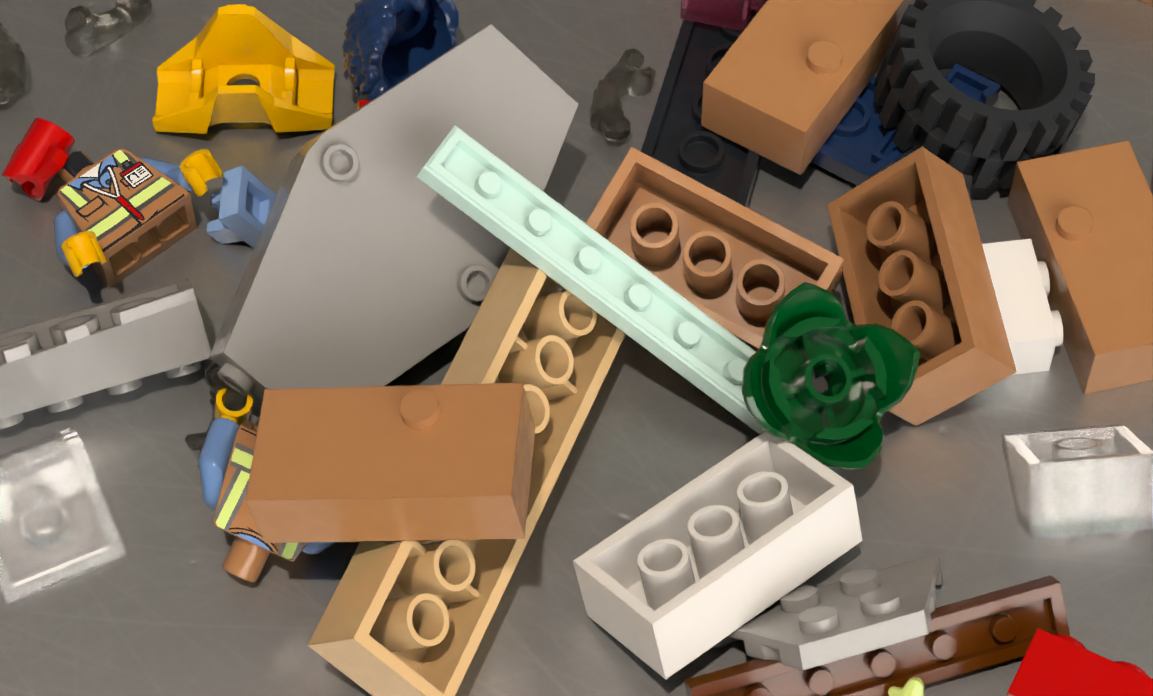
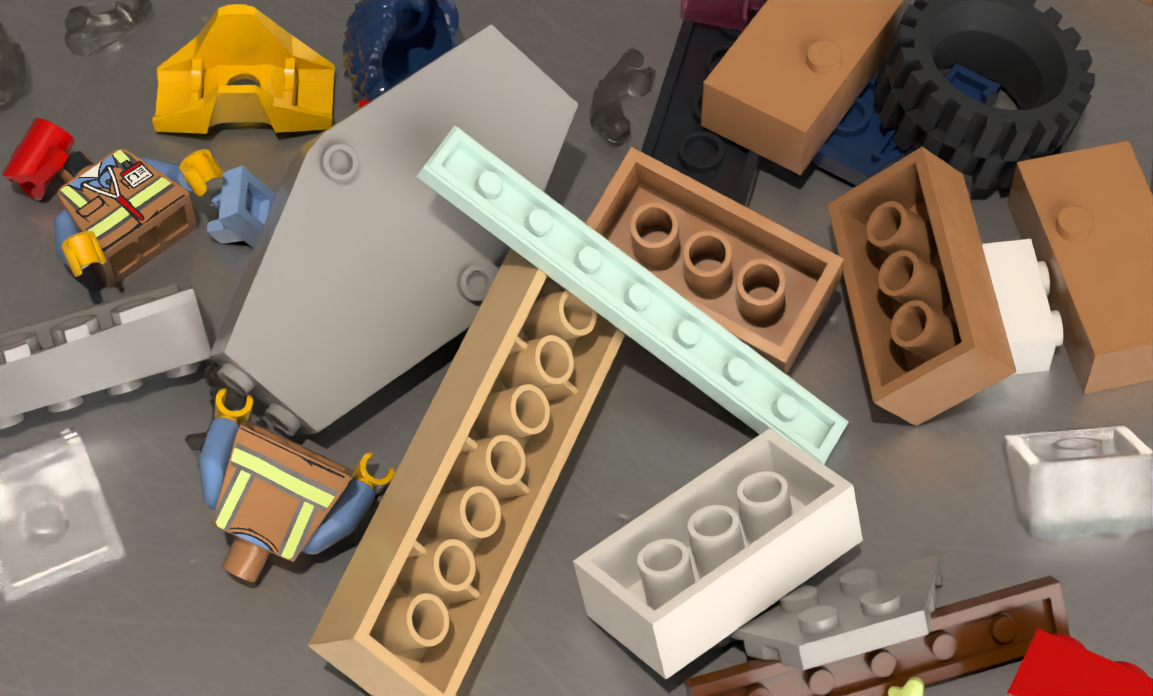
(392, 463): medium nougat brick -> none
(865, 372): dark green brick -> none

